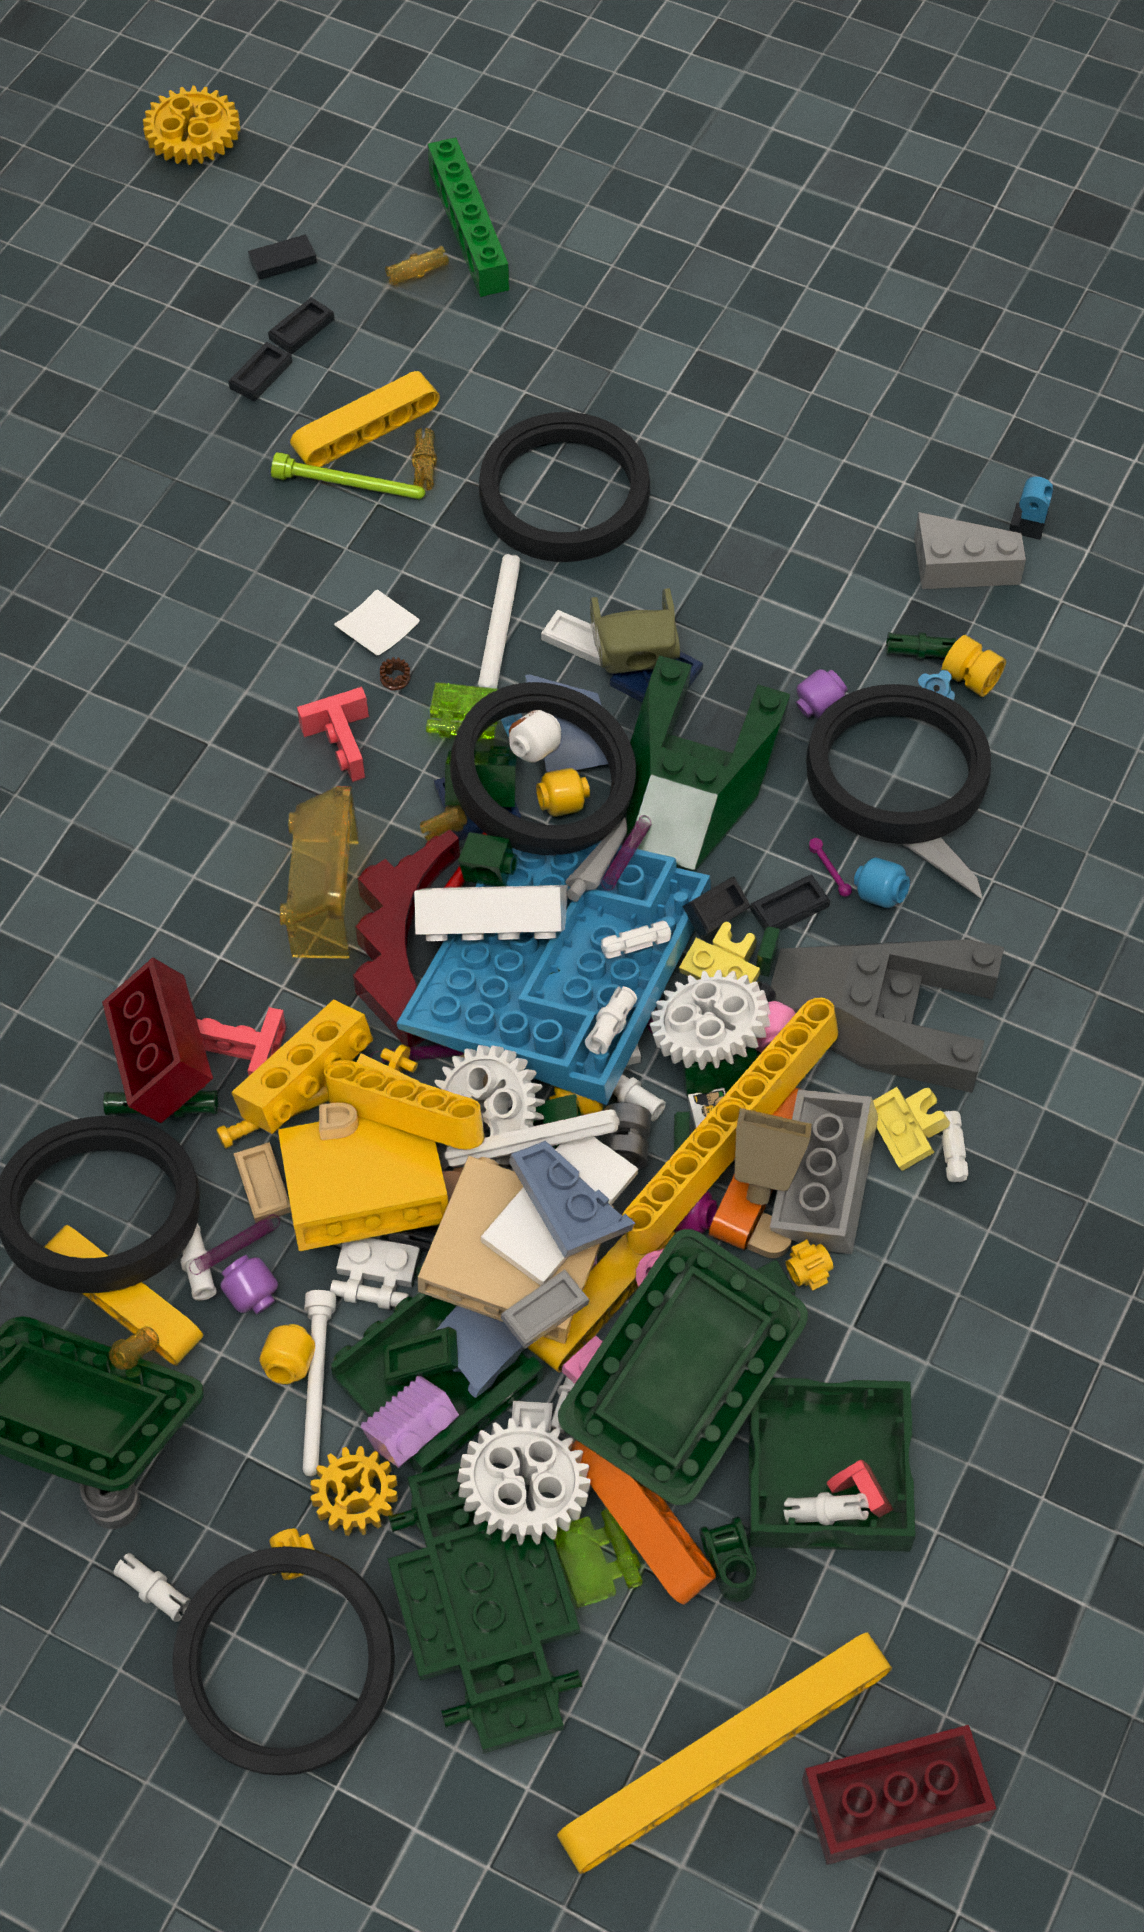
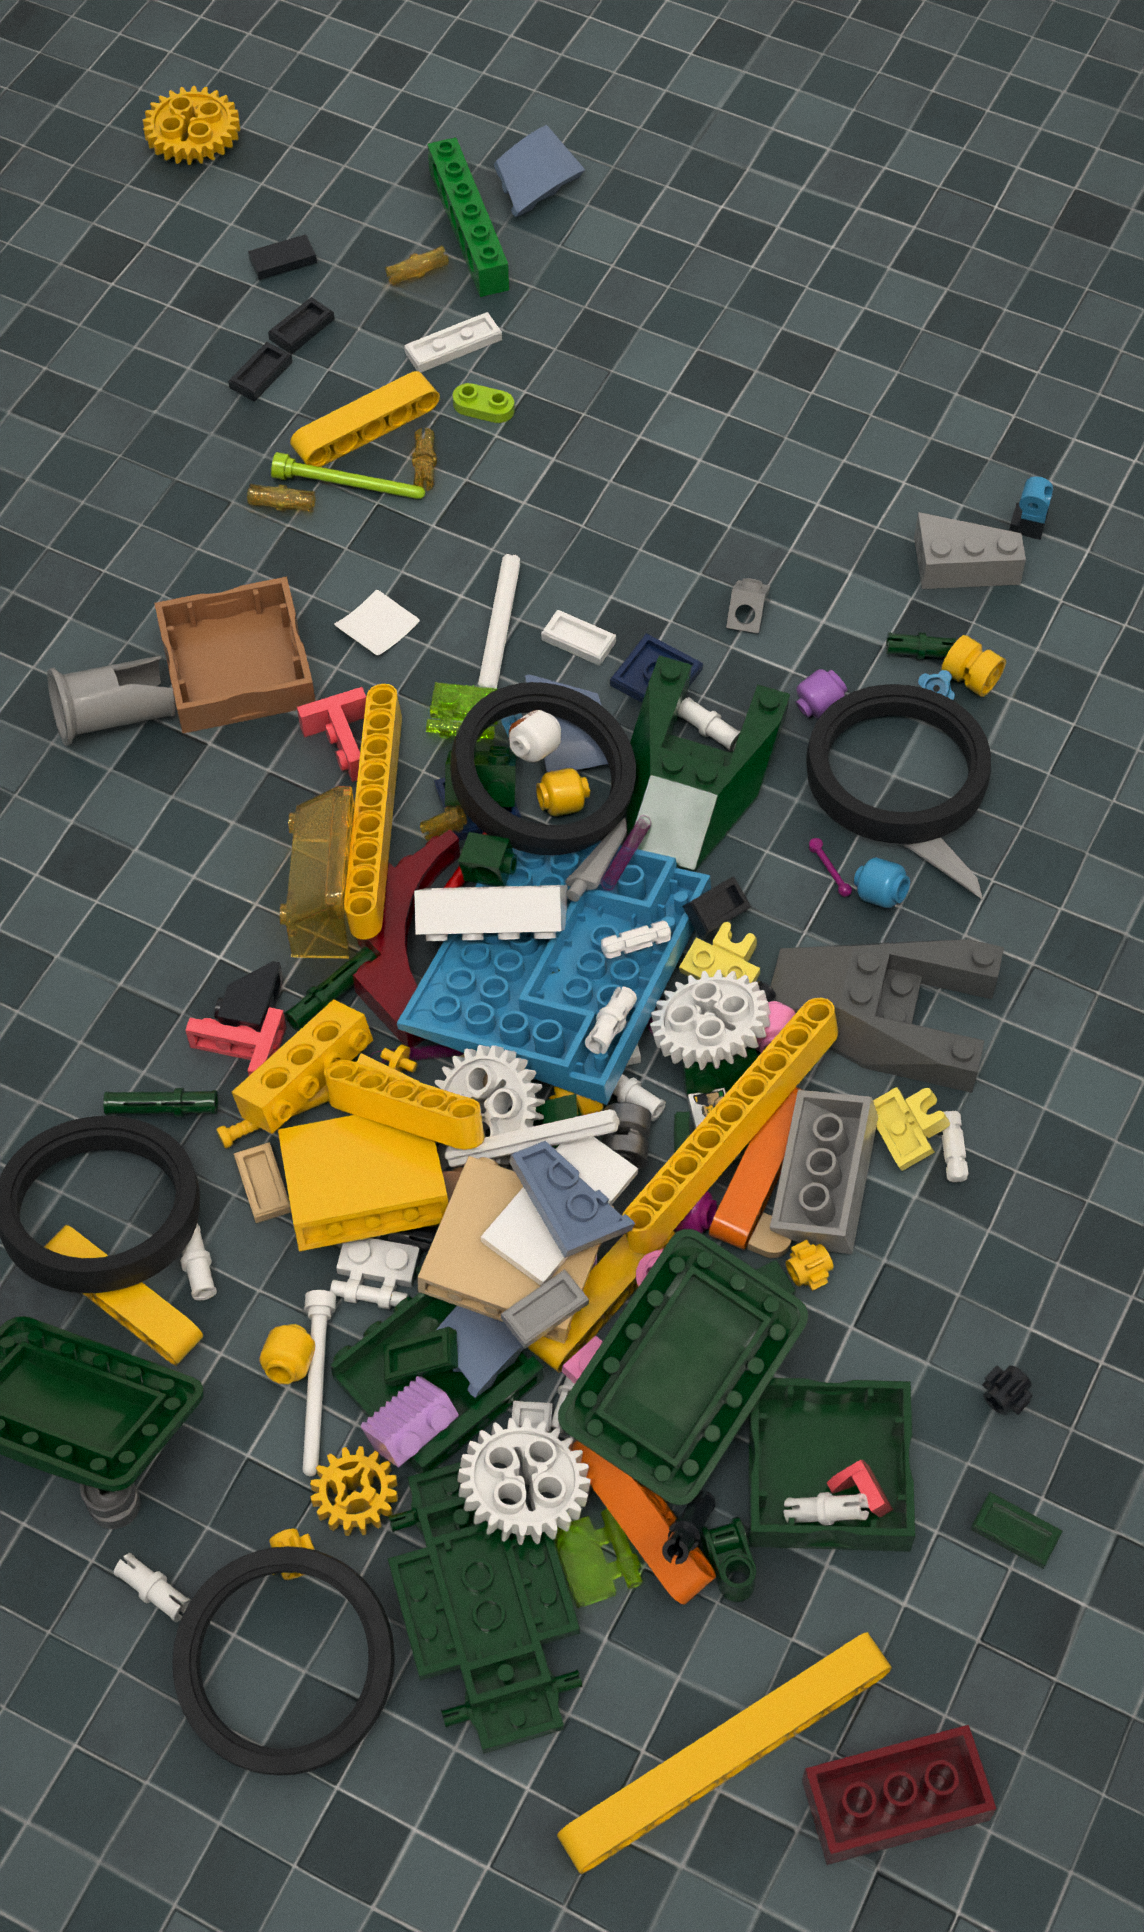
(108, 697): none -> light grey piece
(127, 1352): clear yellow pin -> none
(156, 1040): dark red brick -> none
(234, 655): none -> medium nougat tile
(241, 1247): magenta piece -> none
(249, 1285): medium lavender head -> none
(250, 997): none -> black slope
(281, 497): none -> clear yellow pin
(325, 992): none -> dark green pin
(337, 1120): tan tile -> none
(373, 812): none -> yellow beam
(388, 668): reddish brown bush -> none
(453, 342): none -> white tile
(483, 403): none -> lime plate
(536, 169): none -> sand blue slope
(564, 428): black tyre -> none
(635, 638): olive piece -> none
(686, 1531): none -> black pin
(709, 723): none -> white pin
(750, 593): none -> light grey bracket
(768, 950): dark green tile -> none
(768, 1152): dark tan torso -> none
(790, 904): black tile -> none
(1007, 1390): none -> black gear
(1016, 1530): none -> dark green tile

